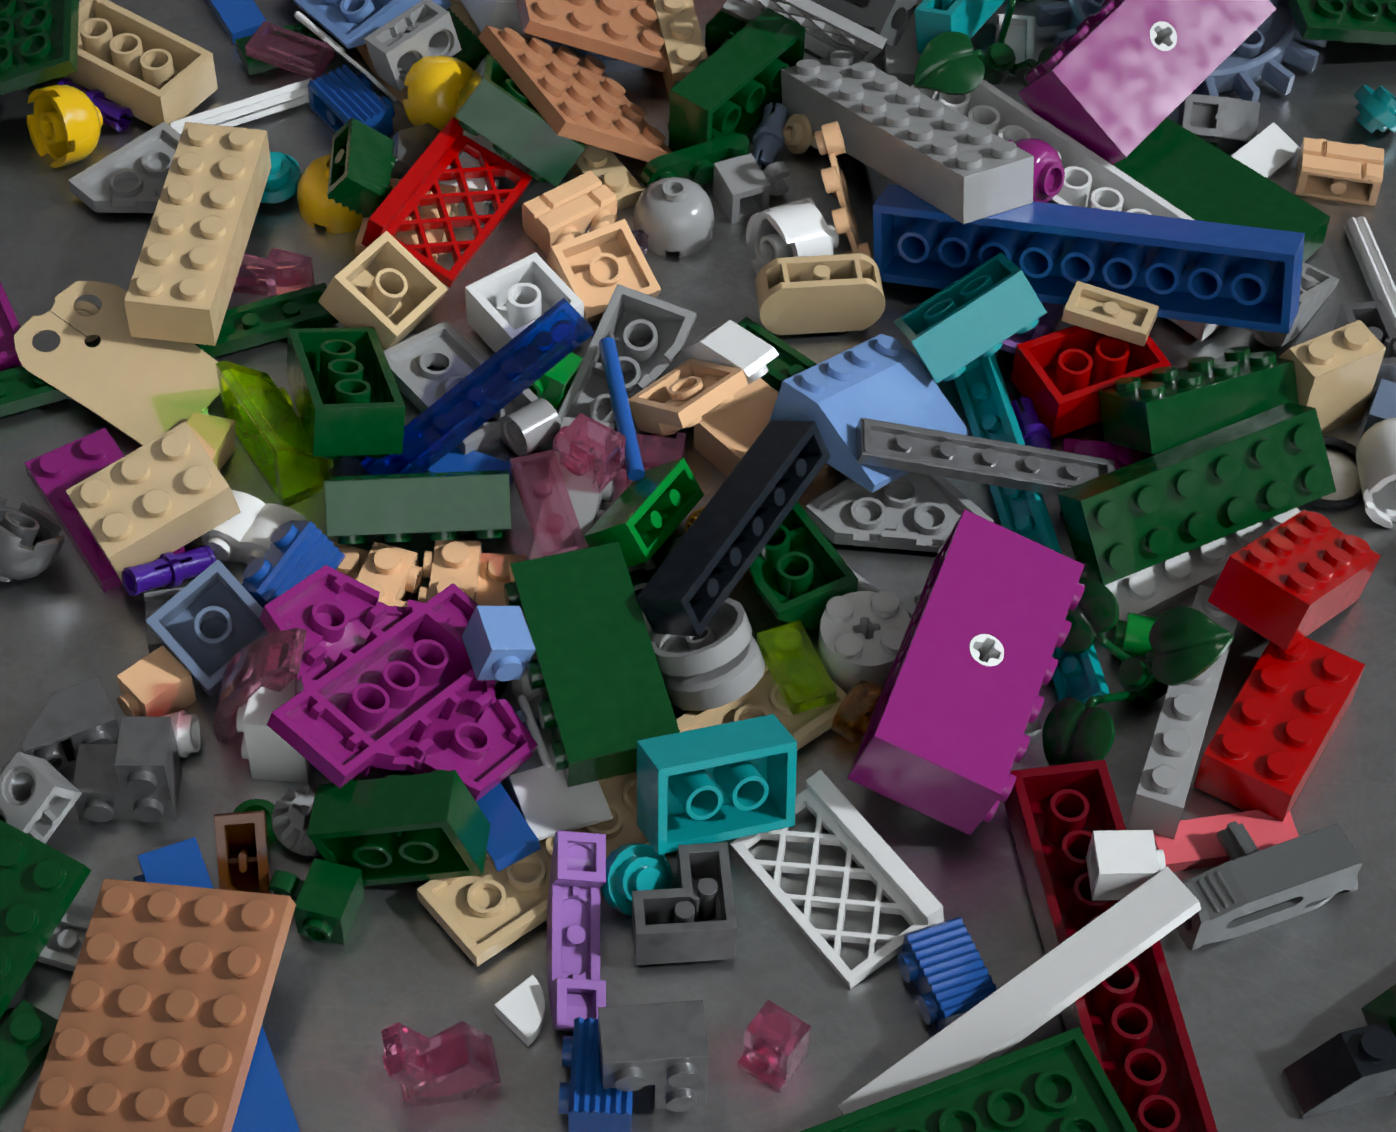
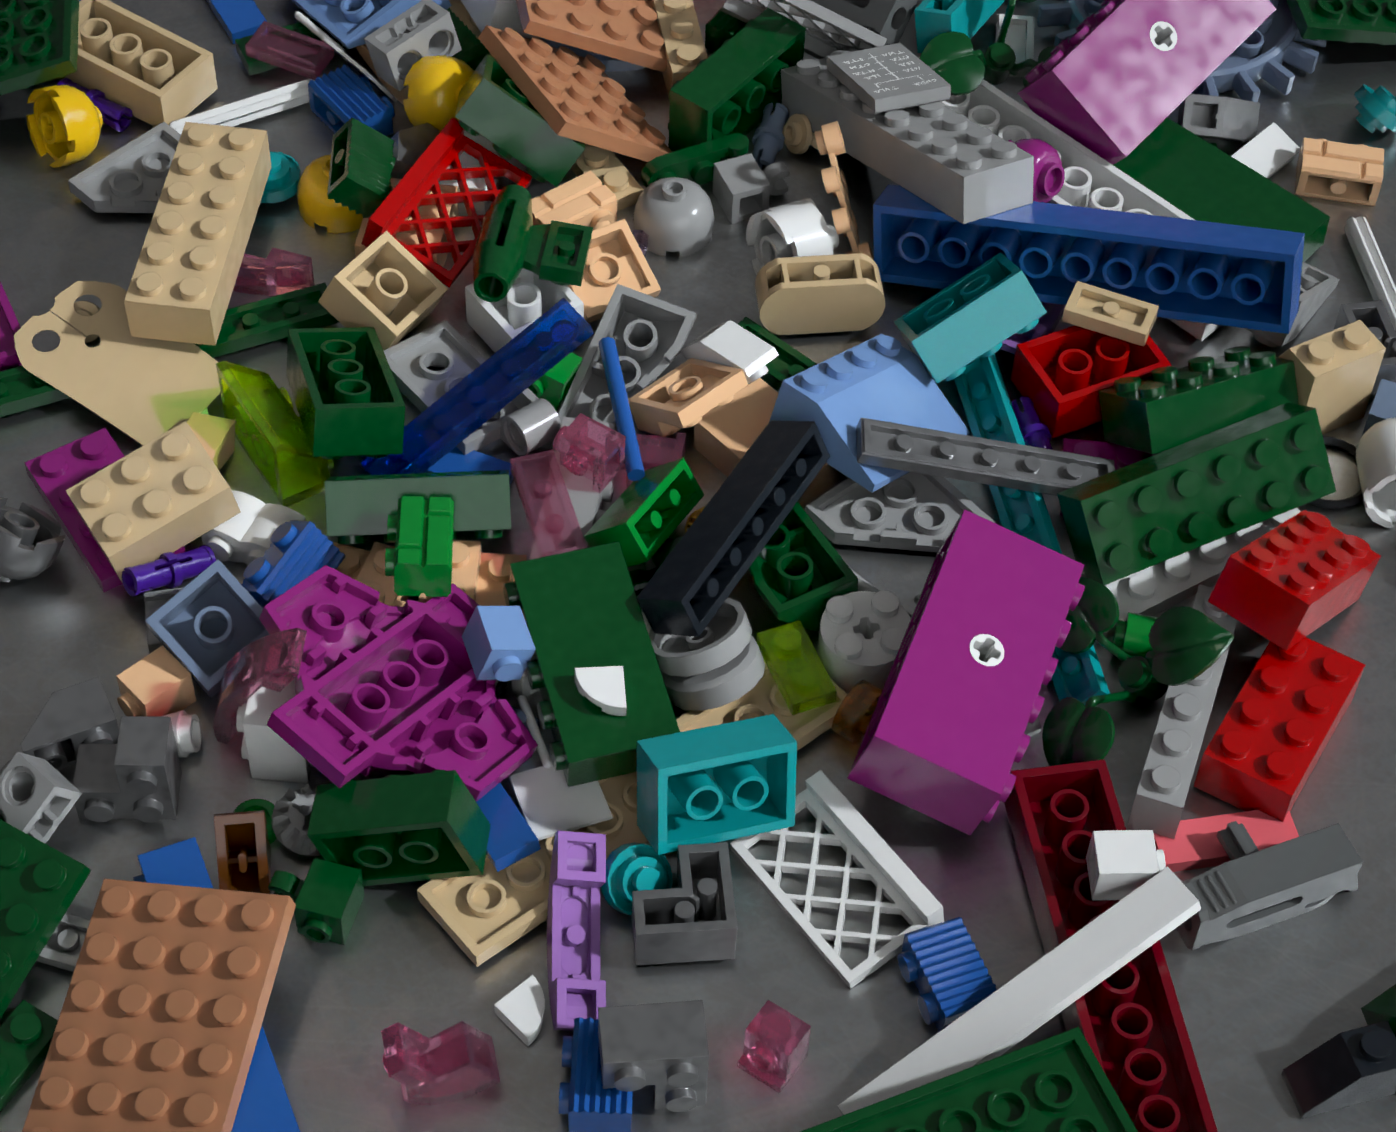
(422, 546): none -> green brick
(512, 243): none -> dark green plate
(603, 687): none -> white tile
(888, 78): none -> light grey tile

